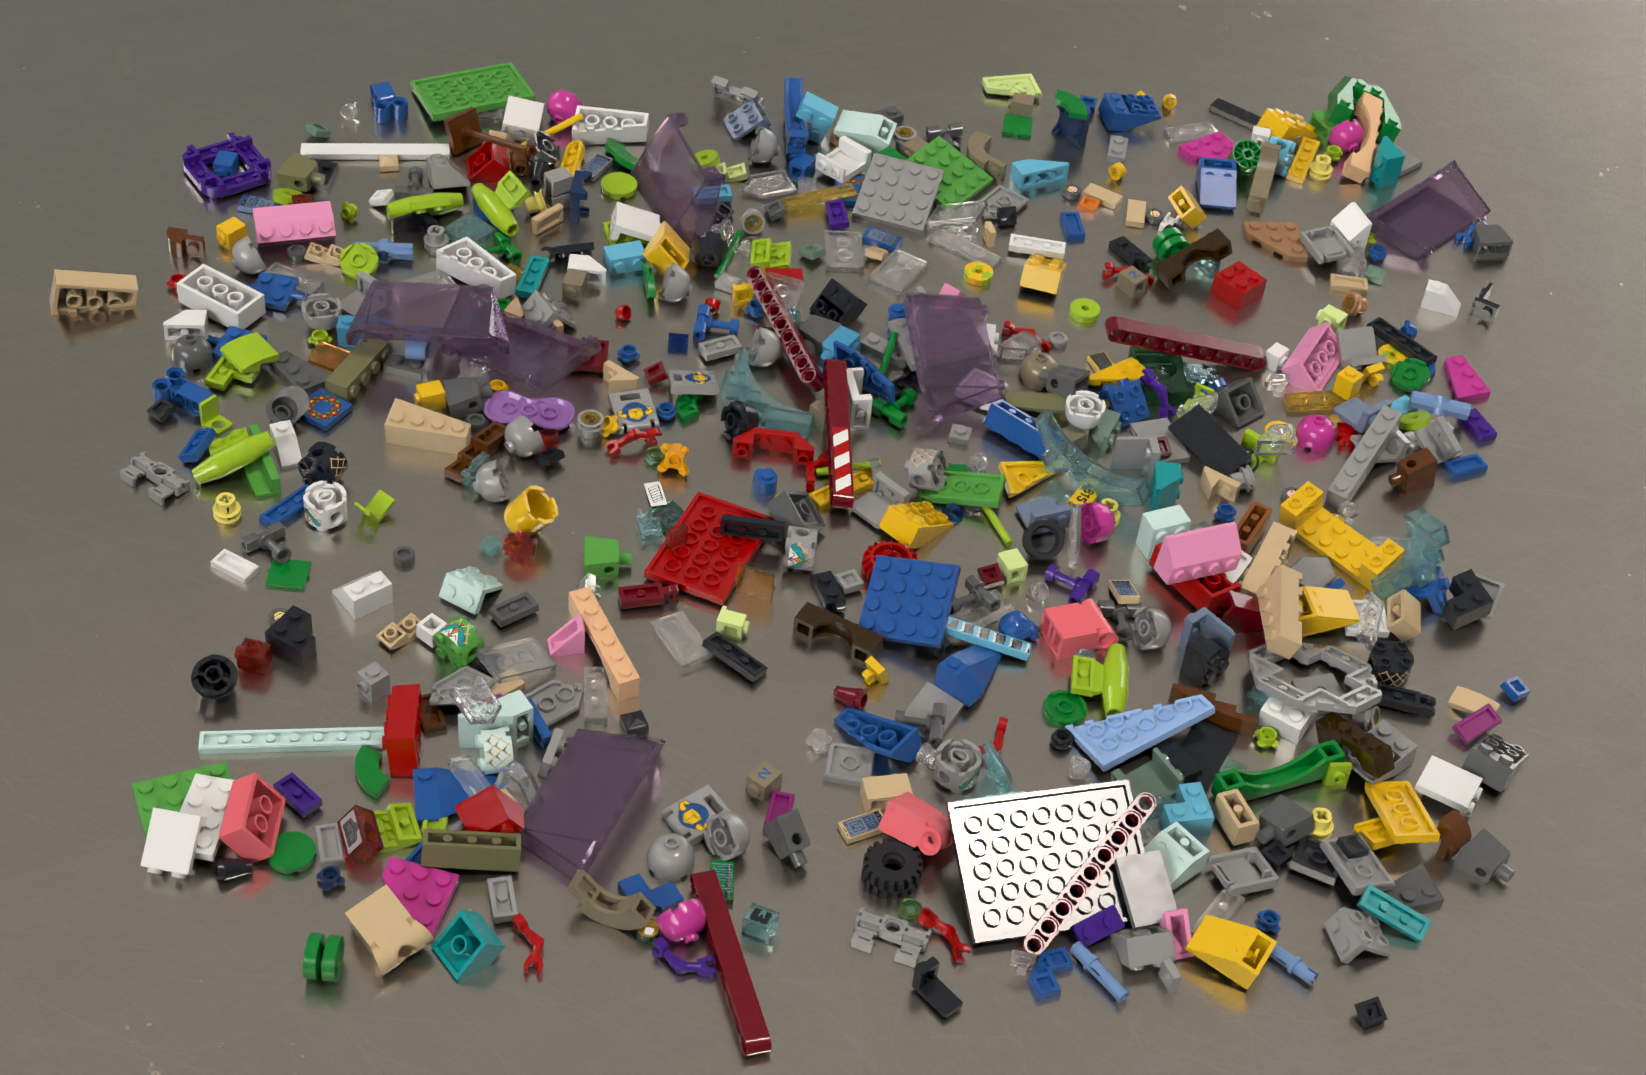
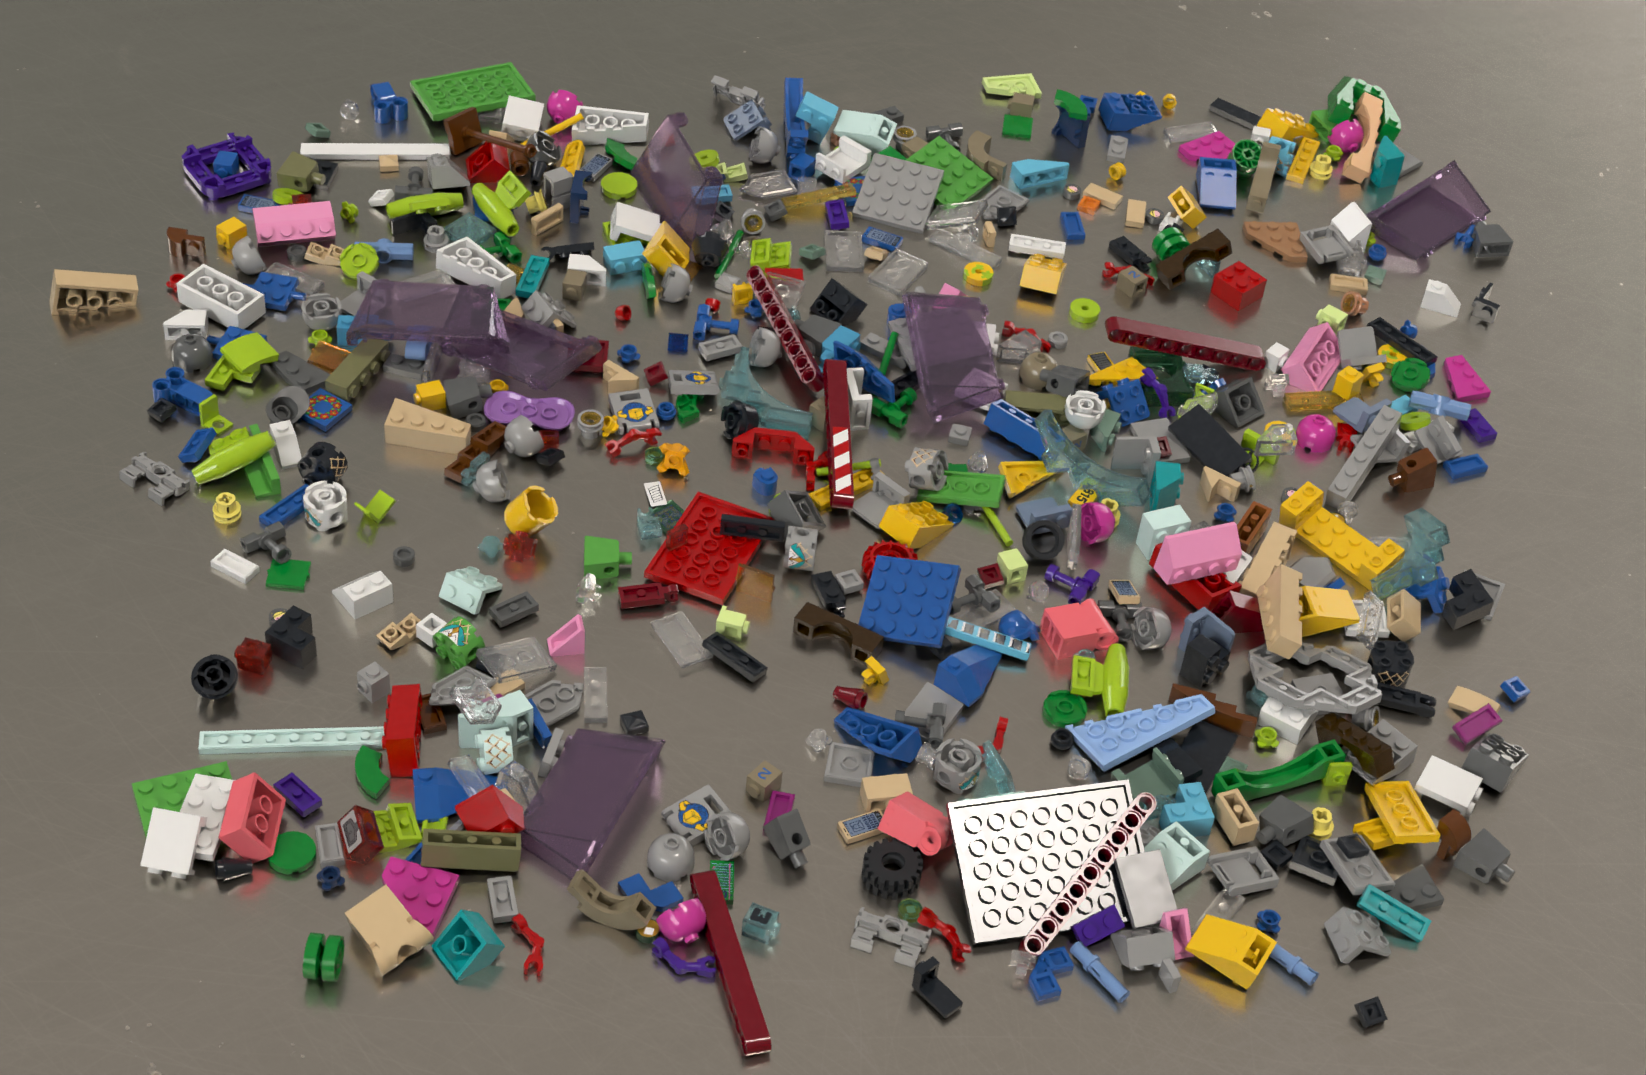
(619, 669): light nougat arch -> none

